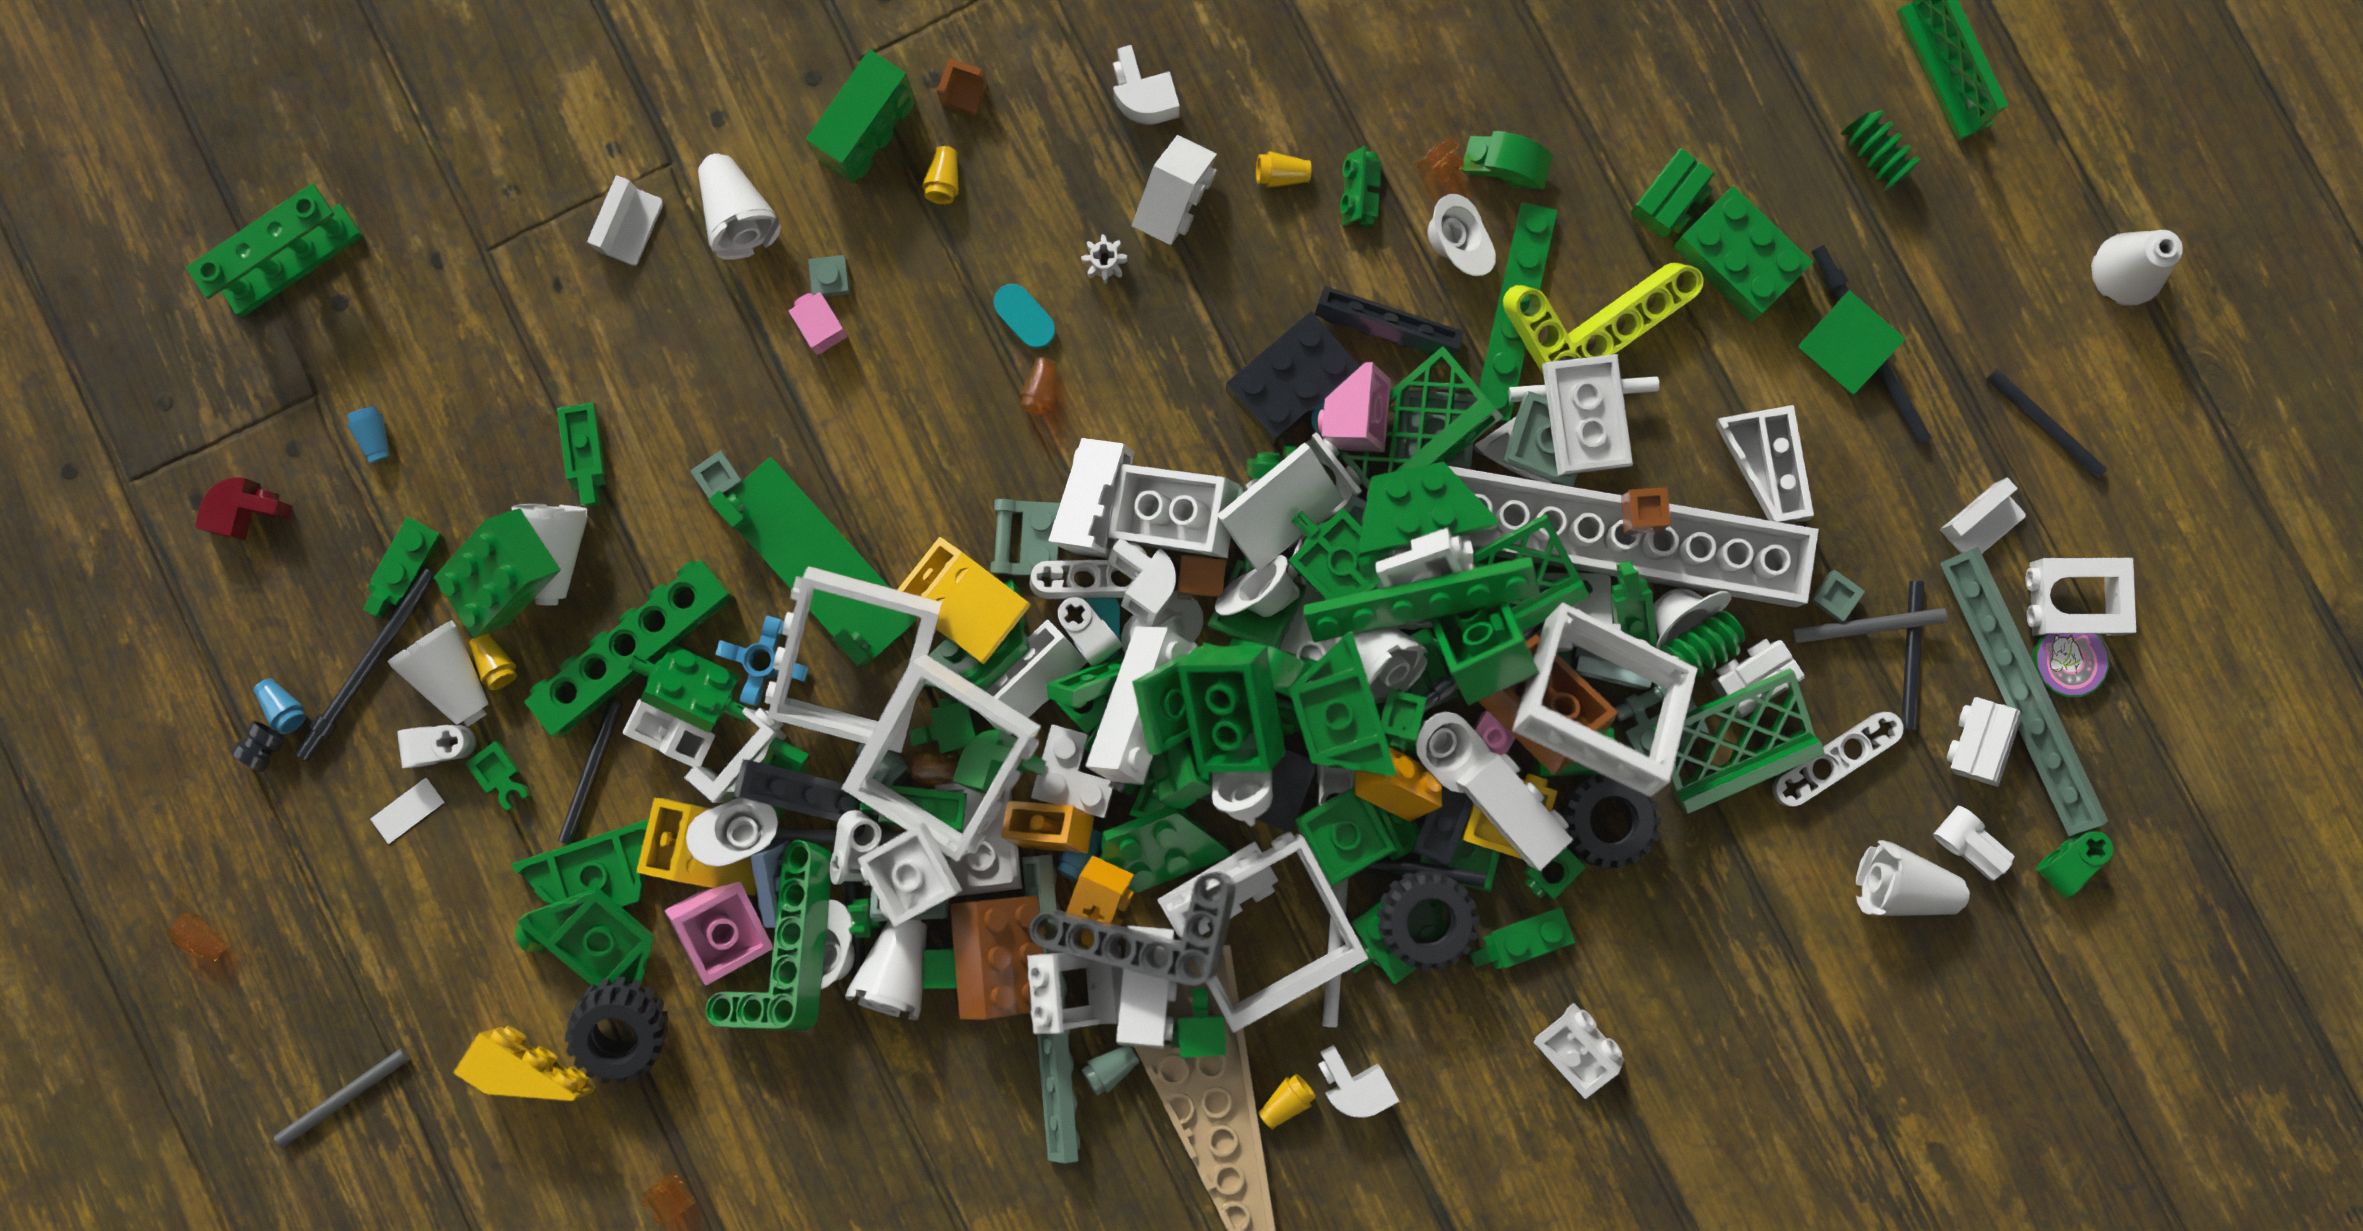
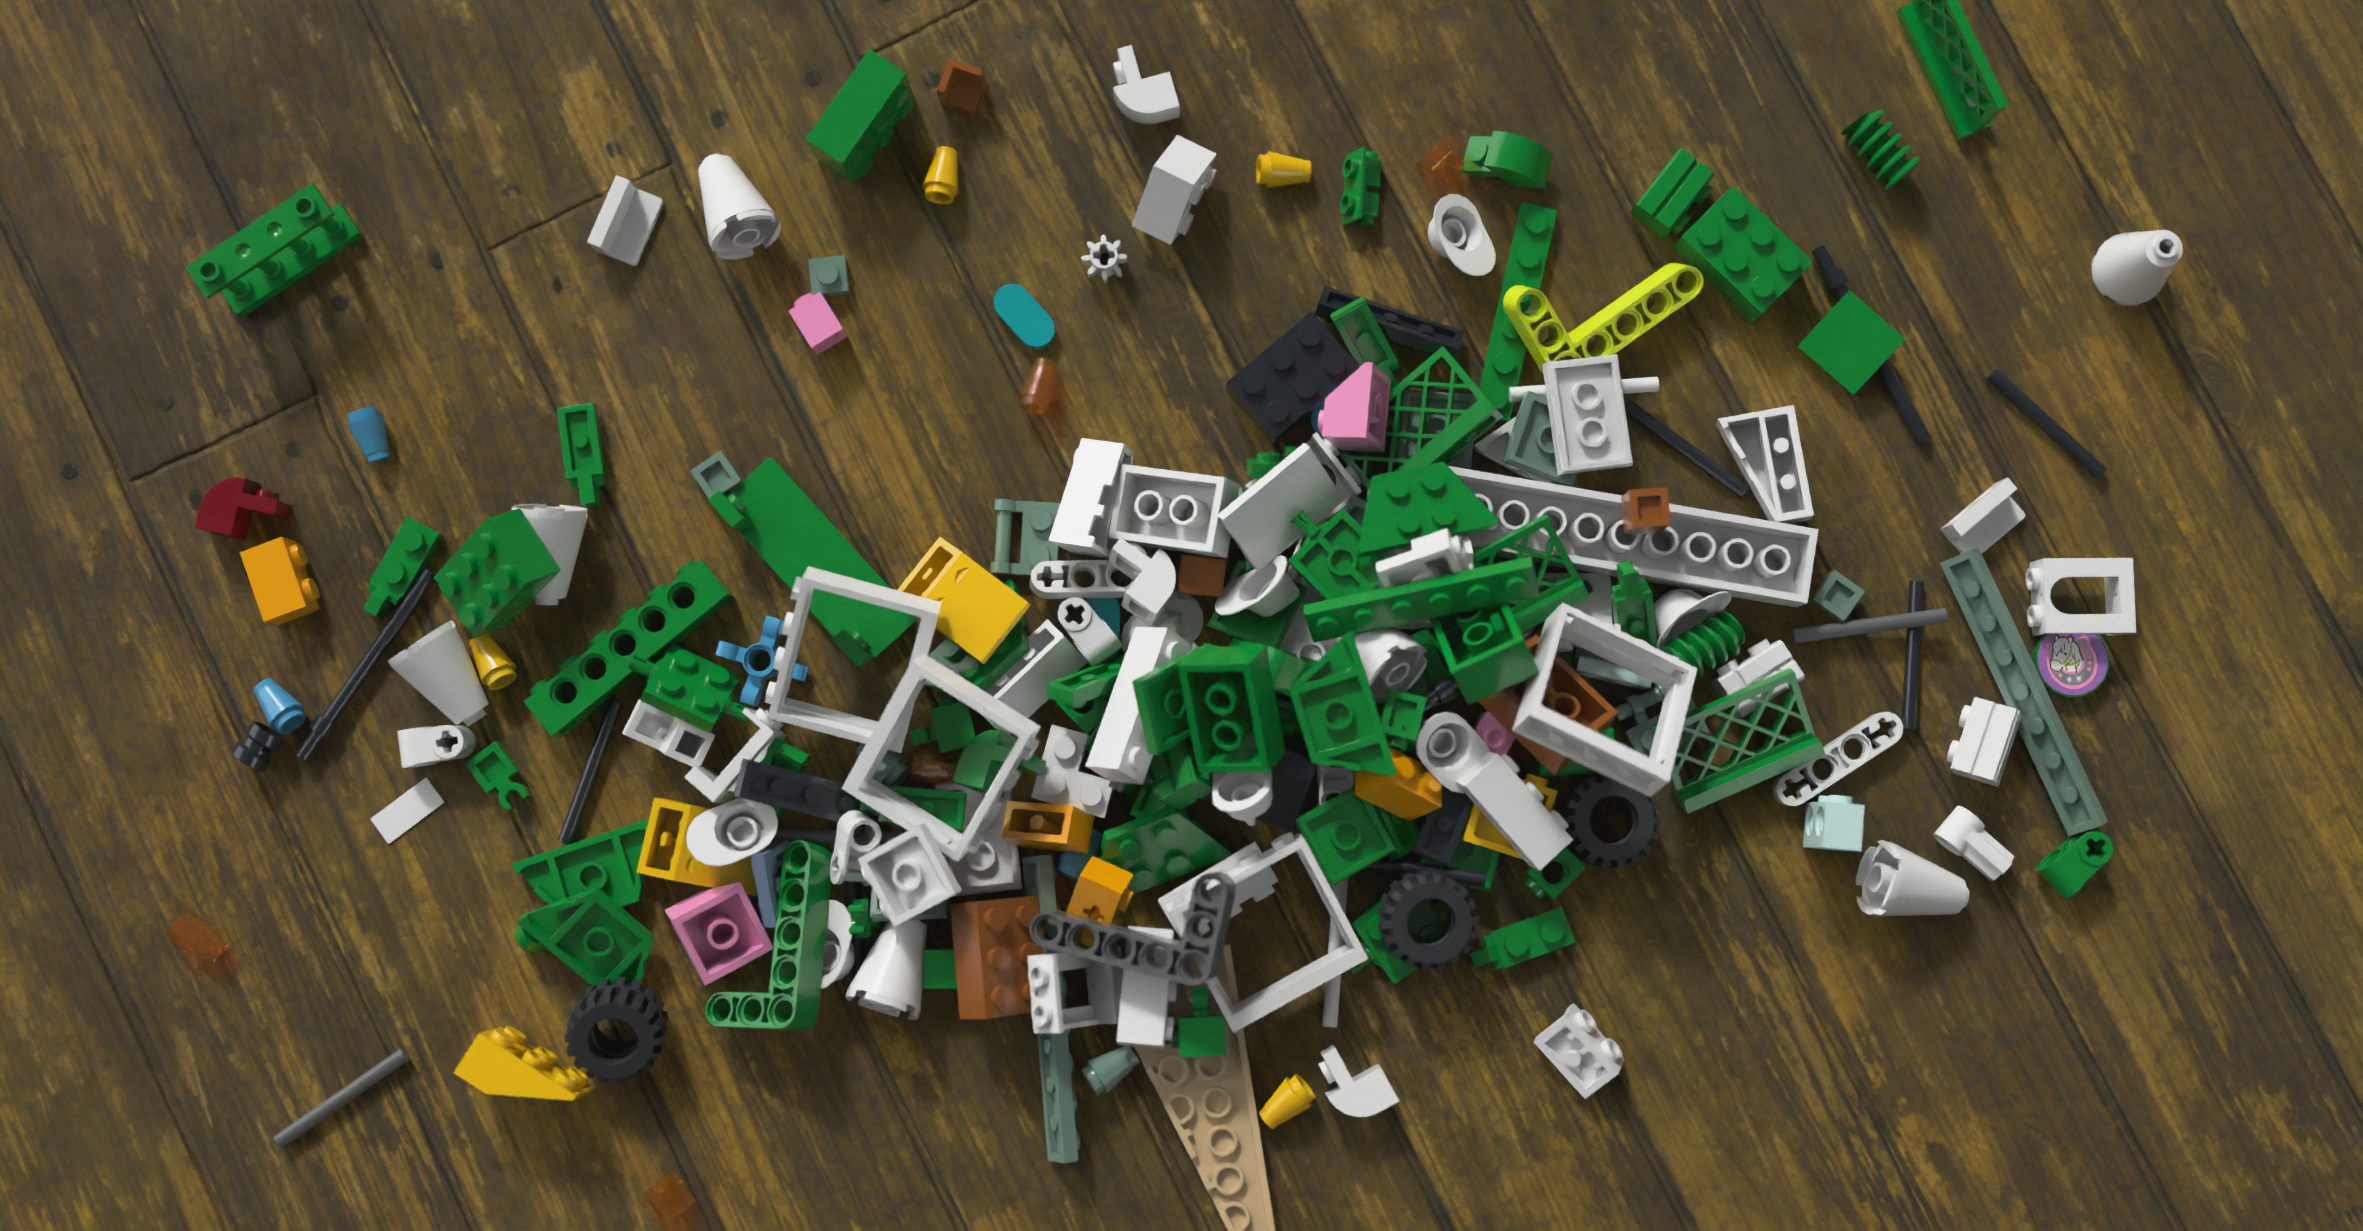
(280, 580): none -> light orange brick
(1365, 337): none -> green hinge
(1685, 449): none -> black bar
(1833, 824): none -> light aqua brick

